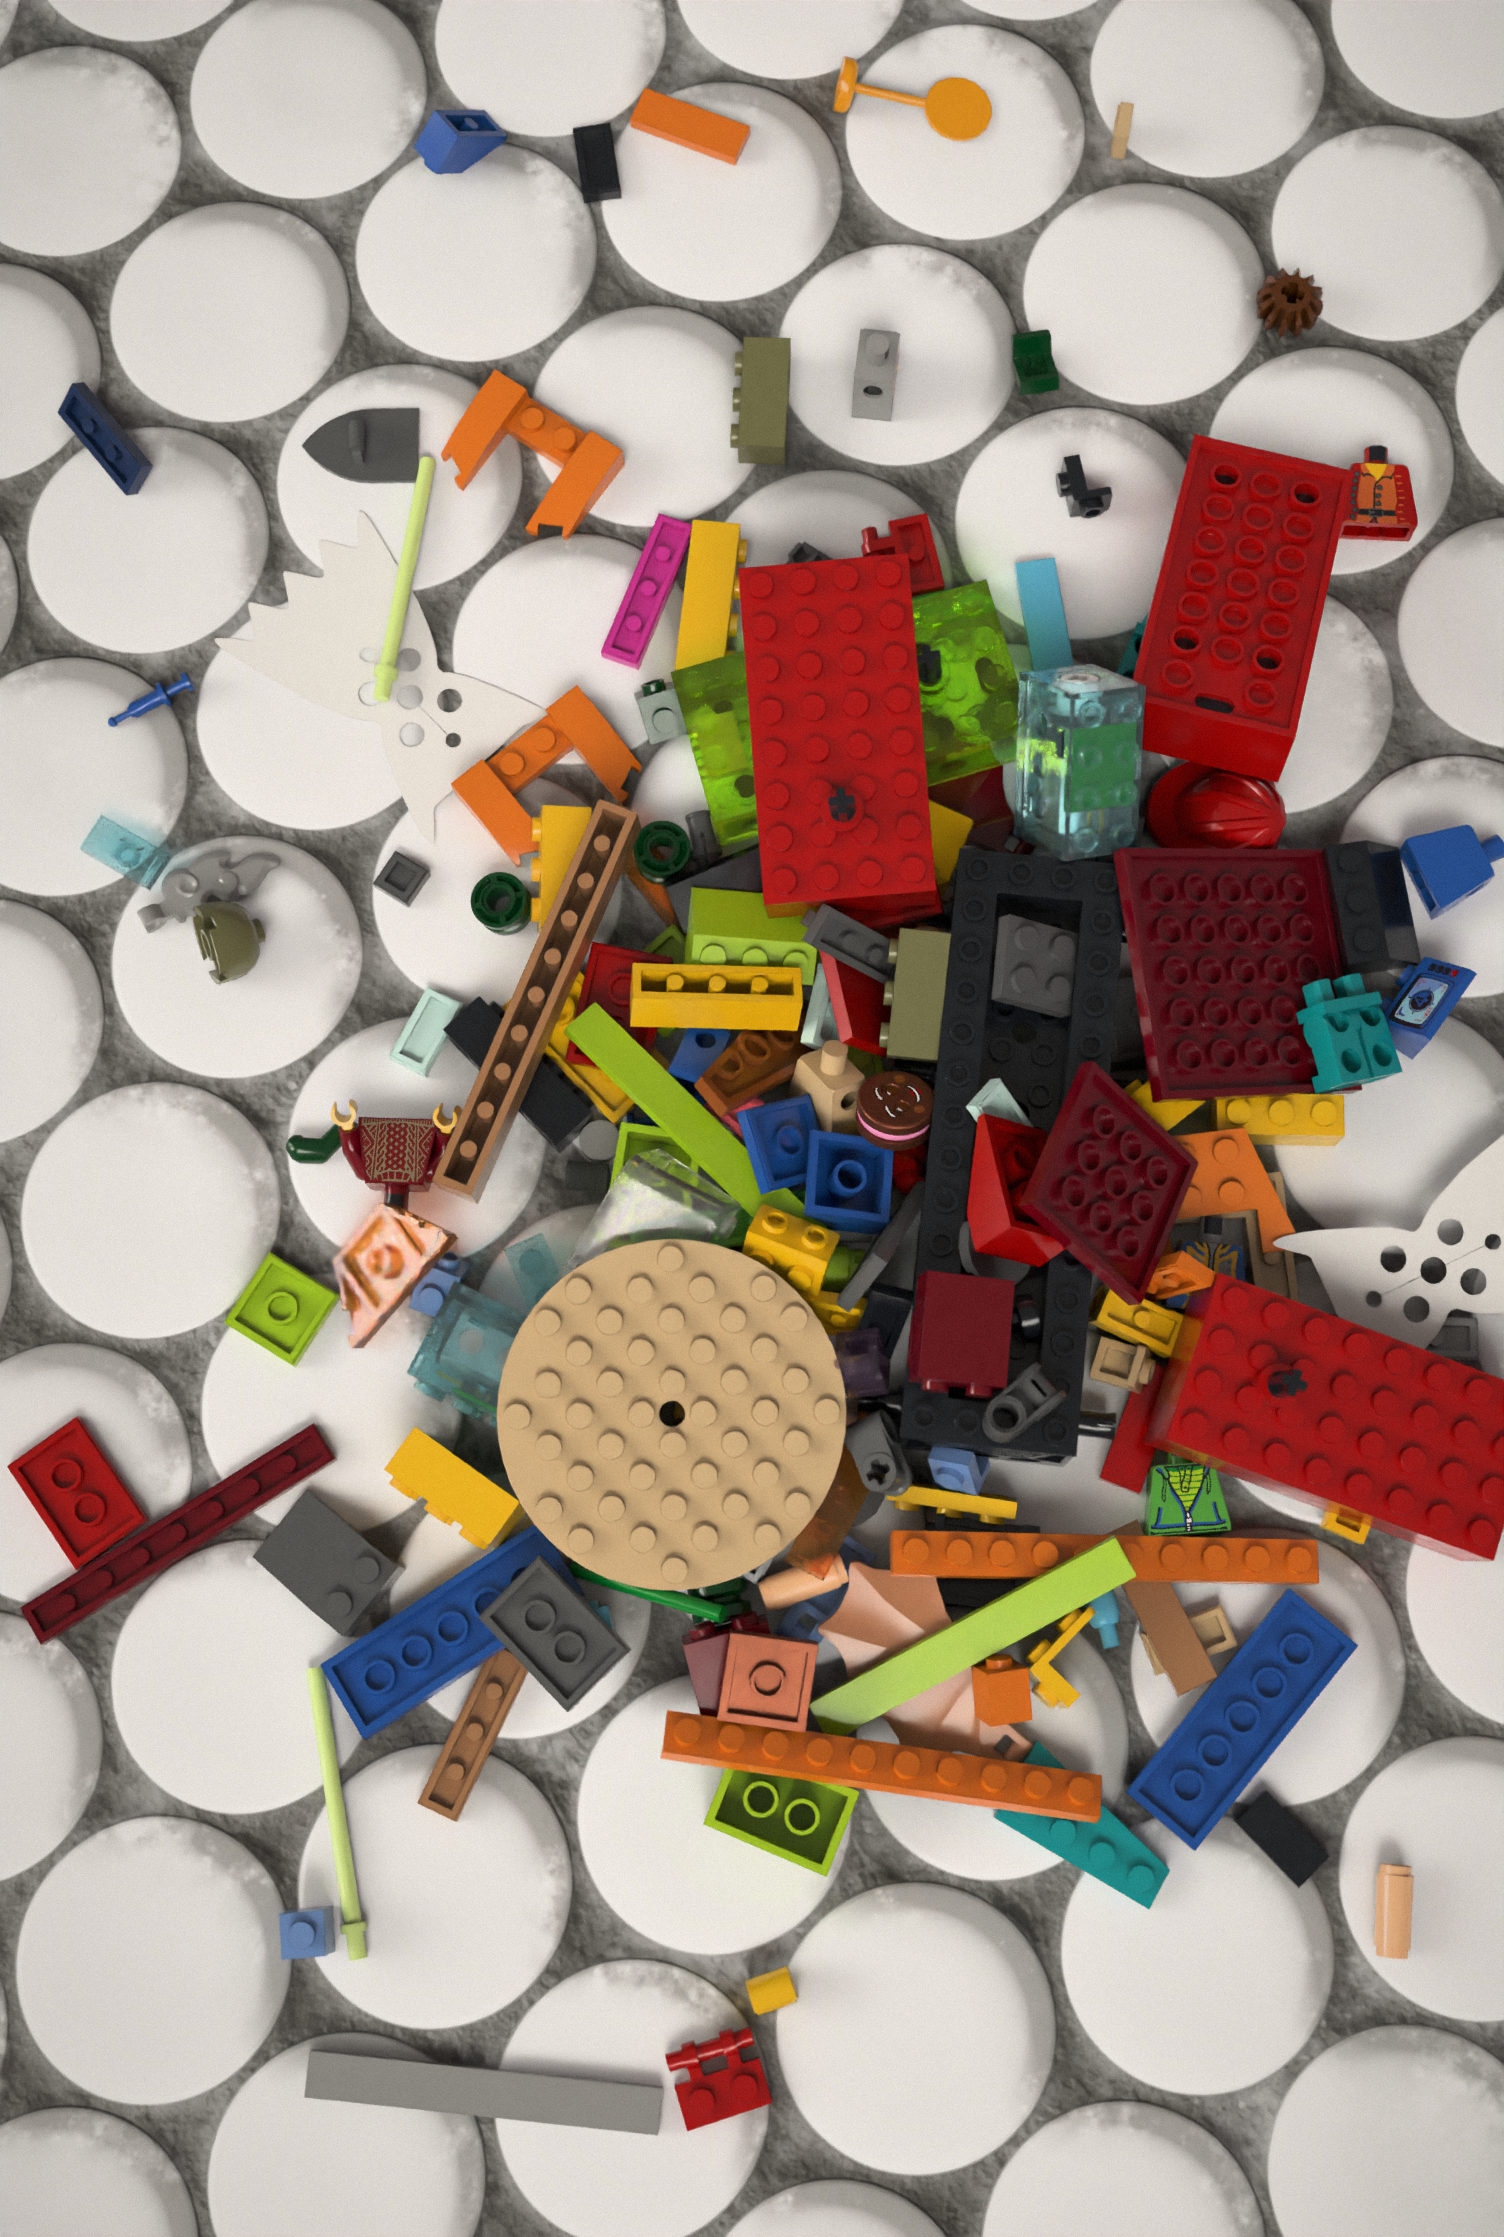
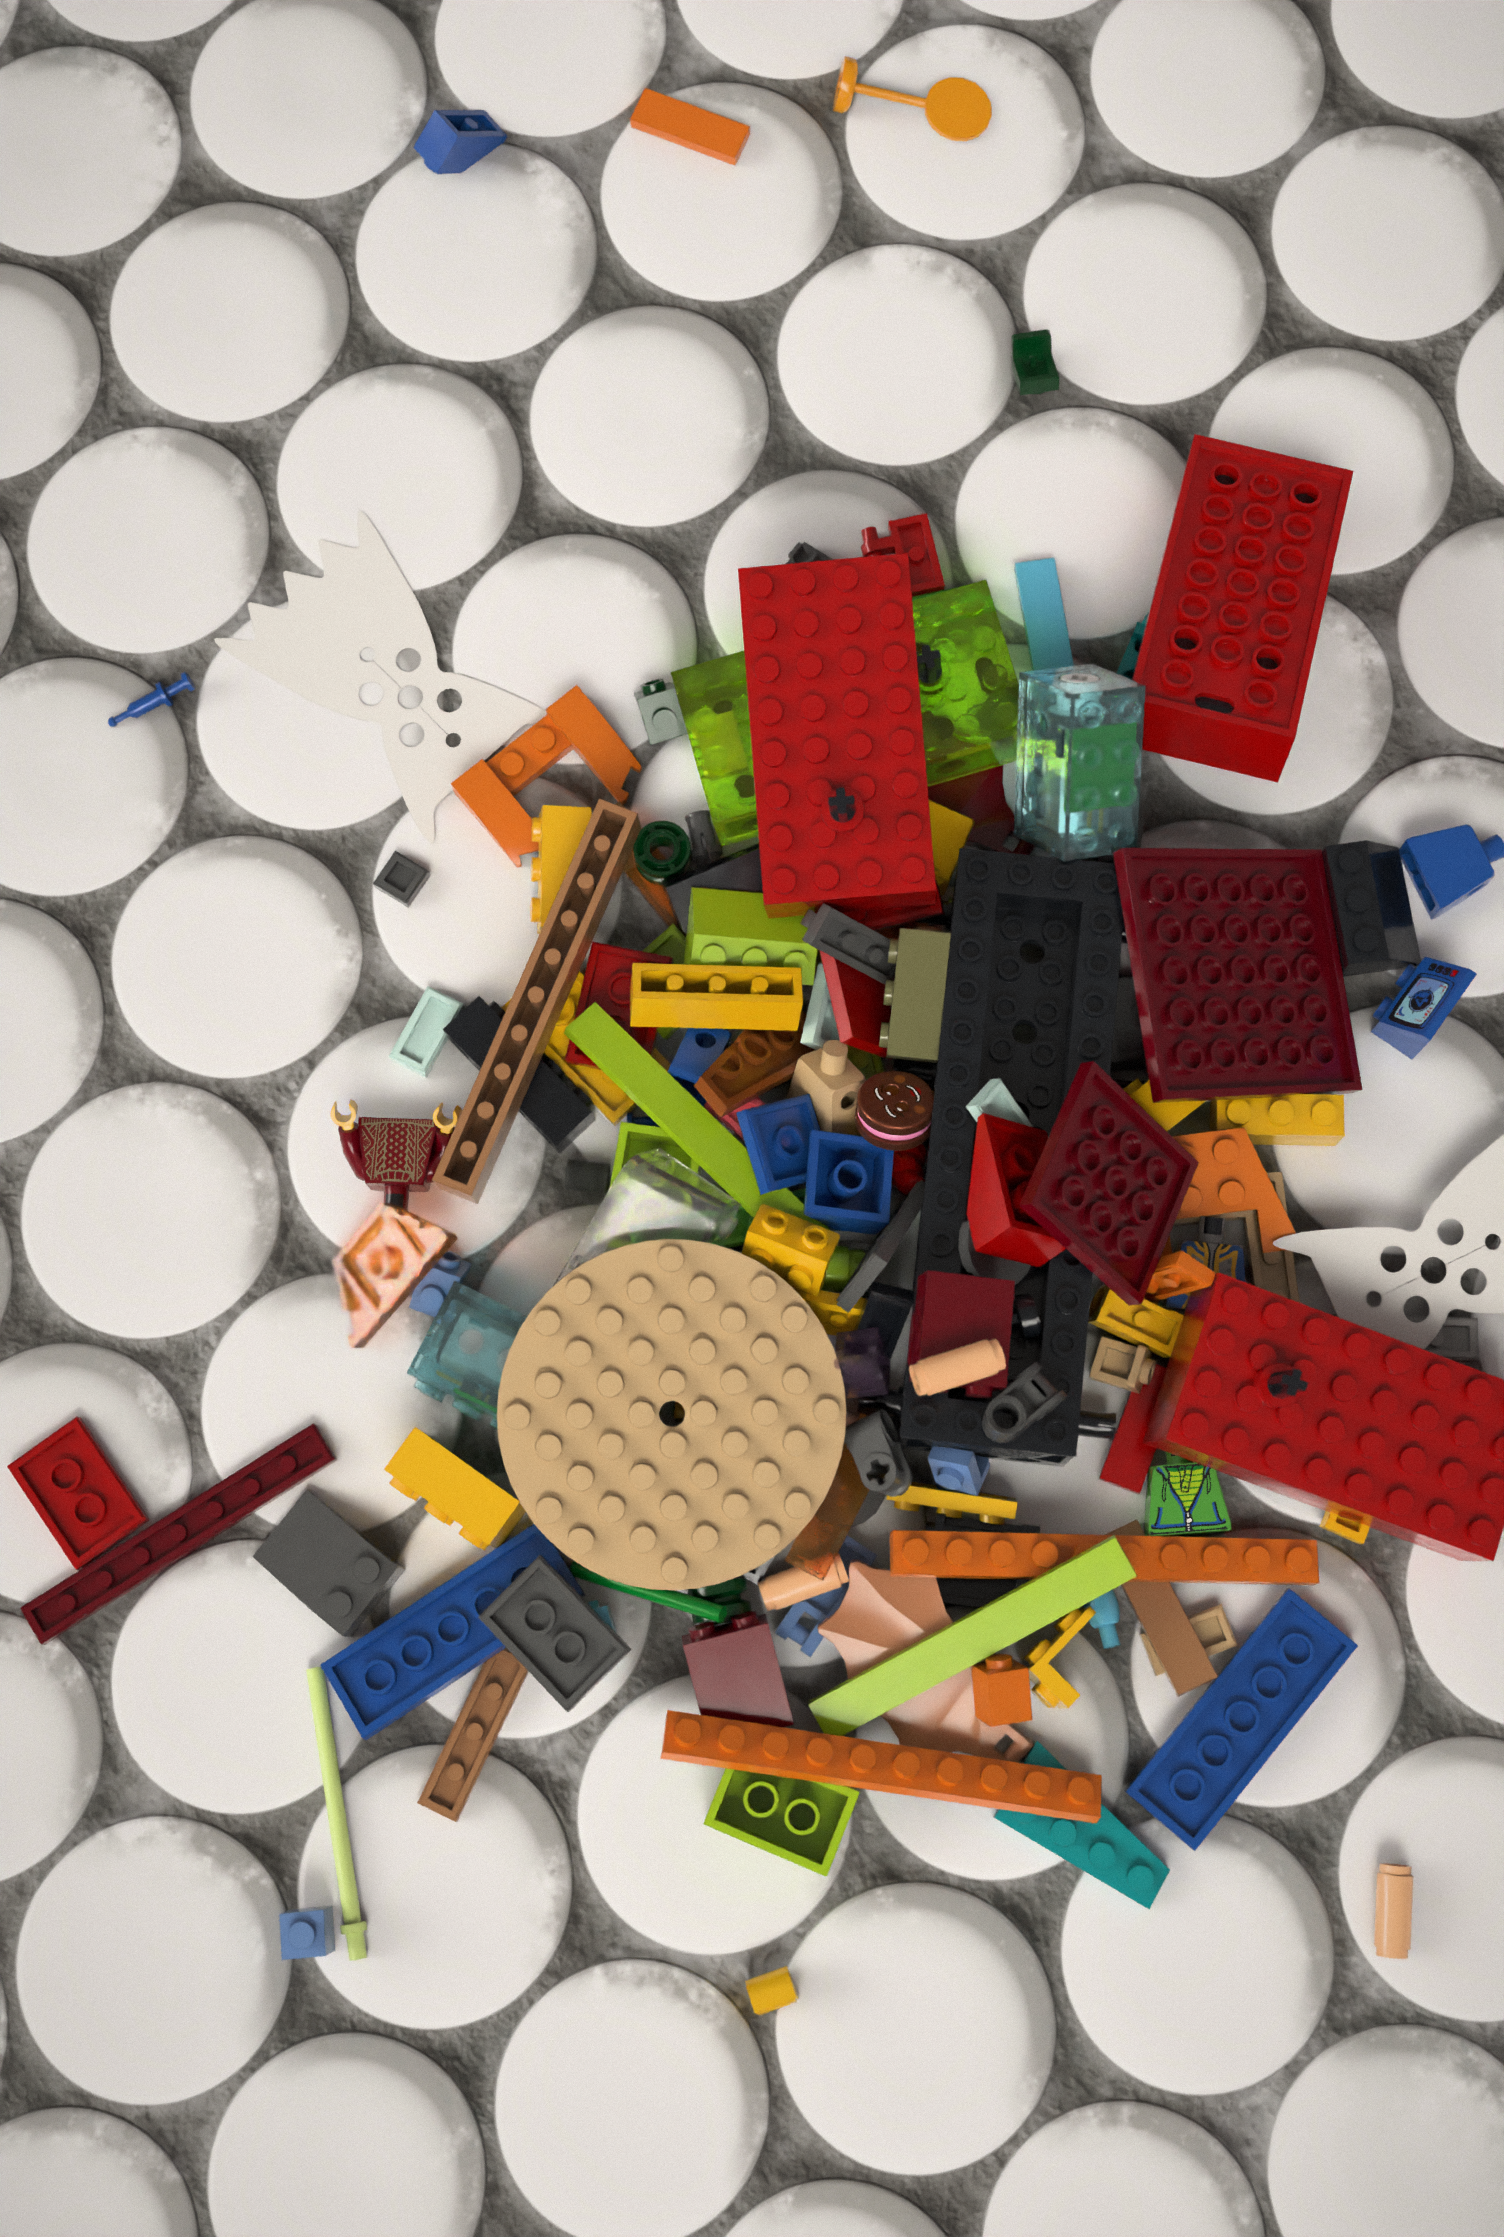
(105, 438): dark blue plate -> none
(125, 852): clear light blue plate -> none
(201, 879): light grey piece -> none
(228, 939): olive cylinder -> none
(282, 1309): lime tile -> none
(314, 1149): dark green arm -> none
(369, 445): dark grey shield -> none
(386, 671): yellowish green bar -> none
(484, 2091): light grey tile -> none
(489, 891): dark green wheel -> none
(533, 1268): clear light blue plate -> none
(585, 459): orange wedge -> none
(597, 163): black tile -> none
(599, 1141): light grey tile -> none
(648, 592): dark pink tile -> none
(710, 592): yellow brick -> none
(723, 2091): red plate -> none
(762, 400): olive brick -> none
(767, 1680): plate -> none
(876, 367): light grey torso -> none
(957, 1367): none -> light nougat piece
(1034, 966): dark grey plate -> none
(1073, 487): black bracket -> none
(1121, 130): tan tile -> none
(1214, 809): red piece -> none
(1281, 1838): black tile -> none
(1303, 303): reddish brown gear -> none
(1347, 1034): teal hips -> none
(1379, 500): torso -> none

